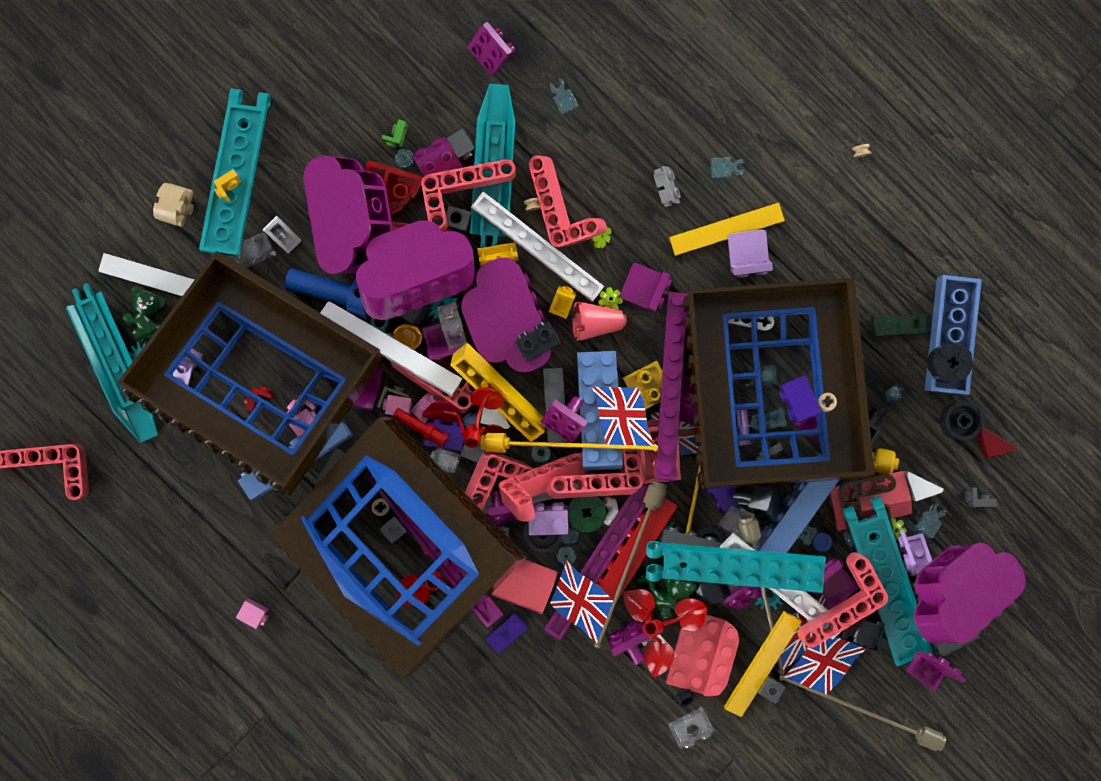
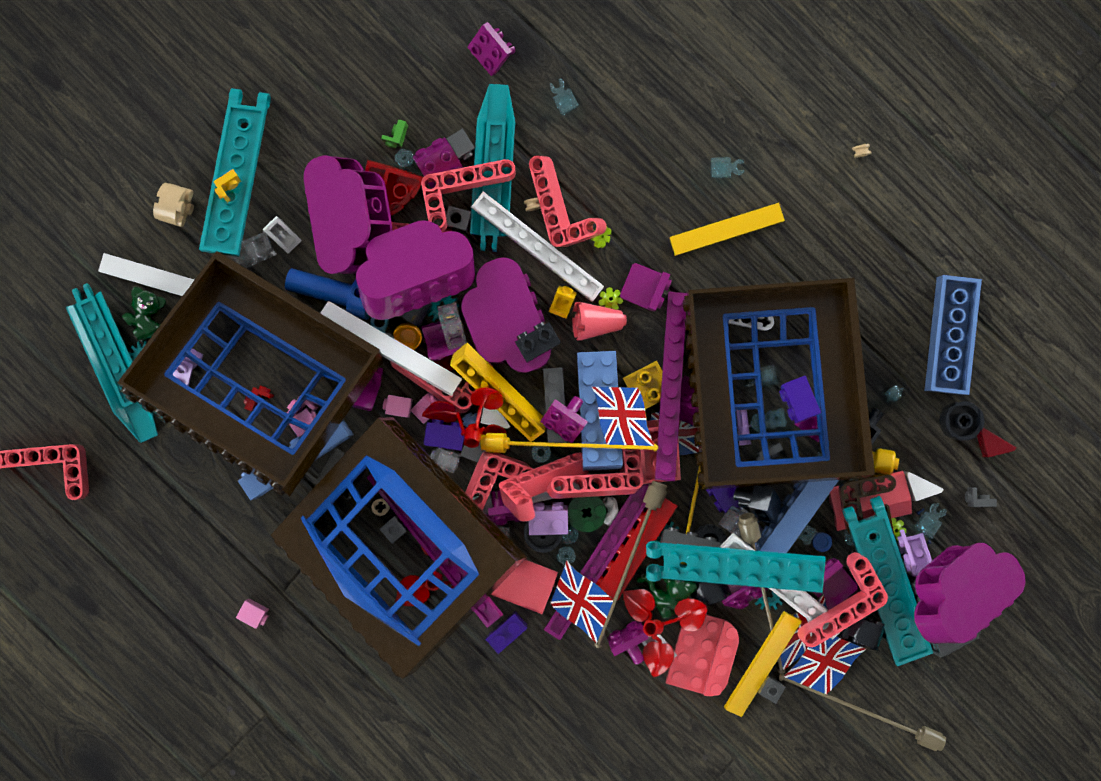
(394, 389): olive bracket -> none
(429, 431): red pin -> none
(499, 251): yellow hinge -> none
(665, 178): light grey hinge -> none
(684, 697): black plate -> none
(698, 718): clear brick -> none
(749, 253): lavender bracket -> none
(831, 397): tan bush -> none
(899, 325): clear green plate -> none
(932, 670): magenta bracket -> none
(958, 355): black brick -> none

